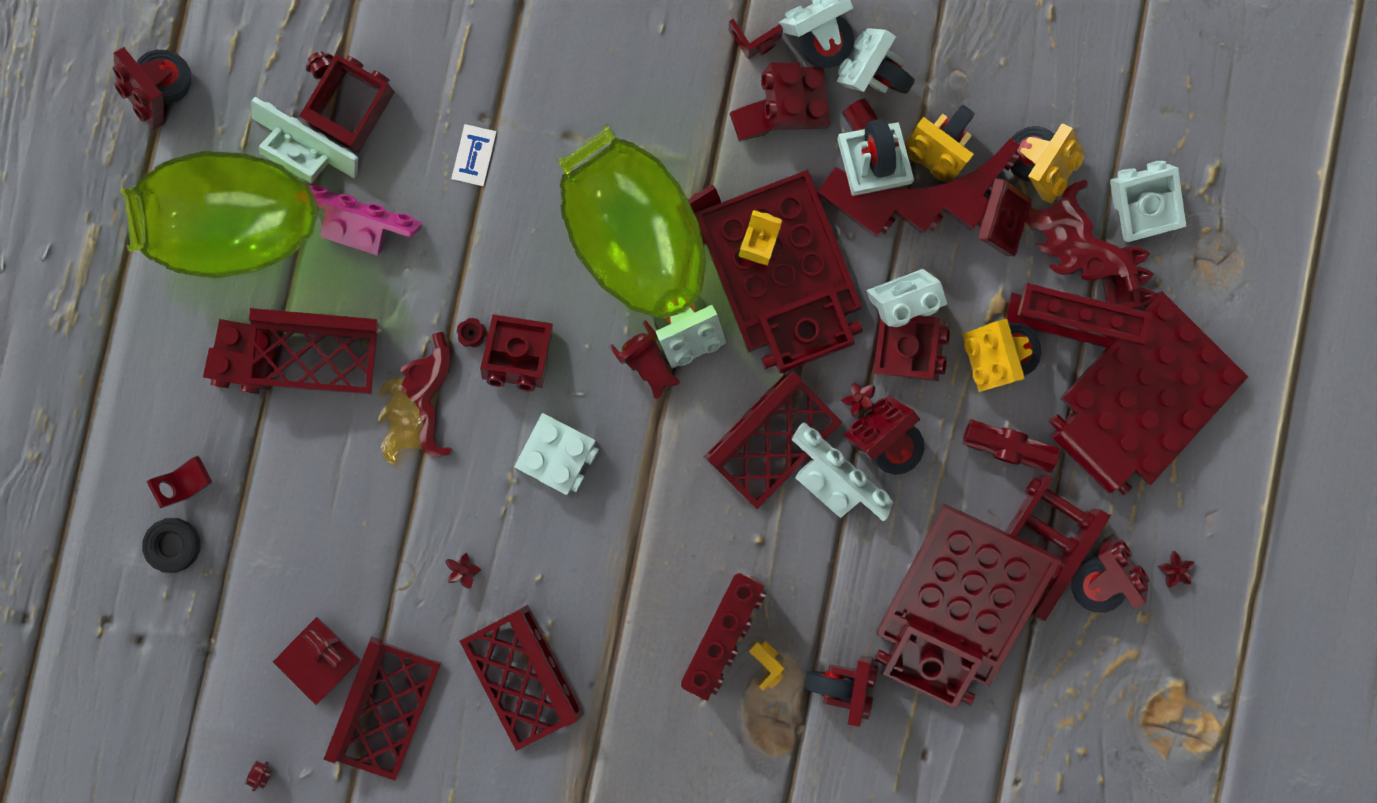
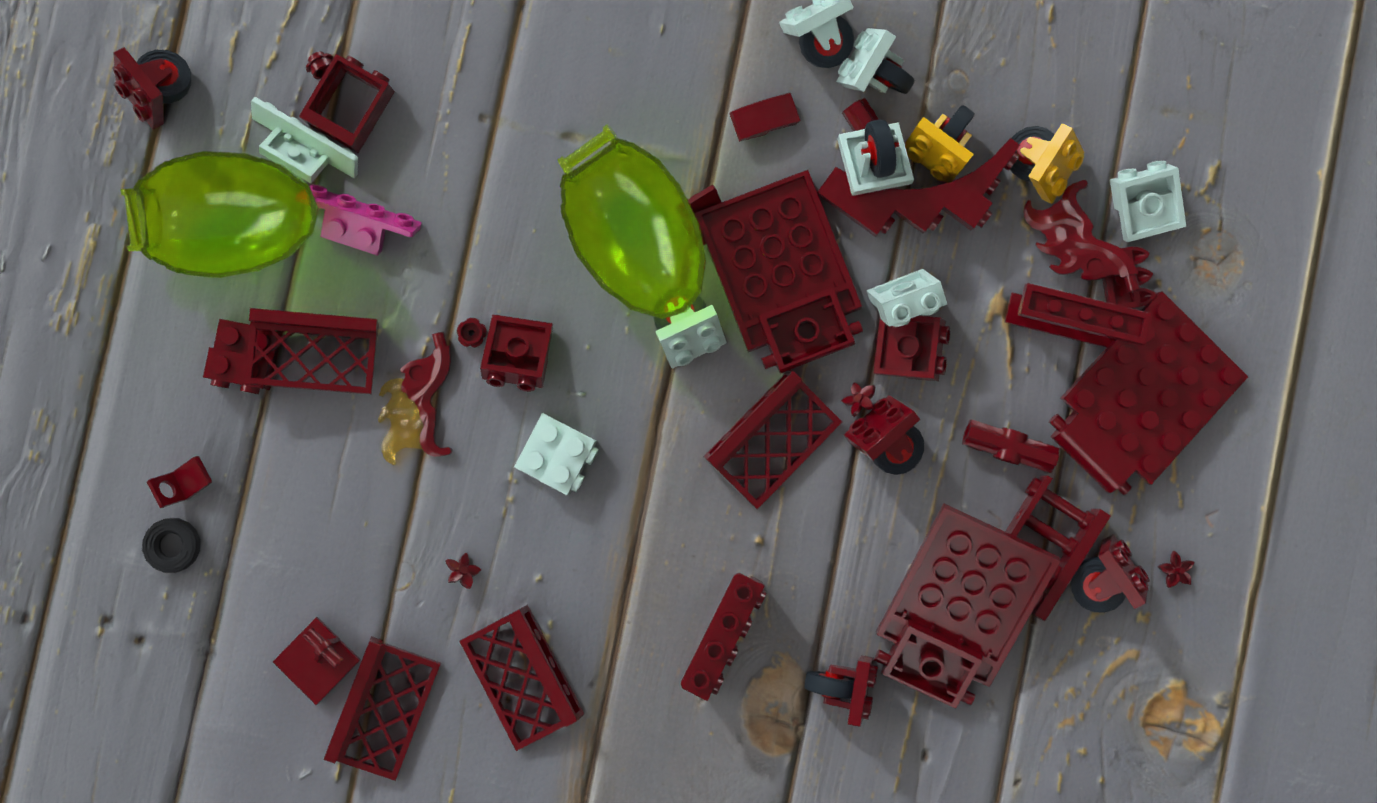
(258, 775): dark red plate -> none
(473, 155): white sticker -> none
(643, 355): dark red hair -> none
(760, 45): dark red bracket -> none
(760, 237): yellow bracket -> none
(766, 656): yellow bracket -> none
(795, 97): dark red plate -> none
(835, 479): light aqua bracket -> none
(1001, 353): yellow plate -> none
(1005, 218): dark red tile -> none

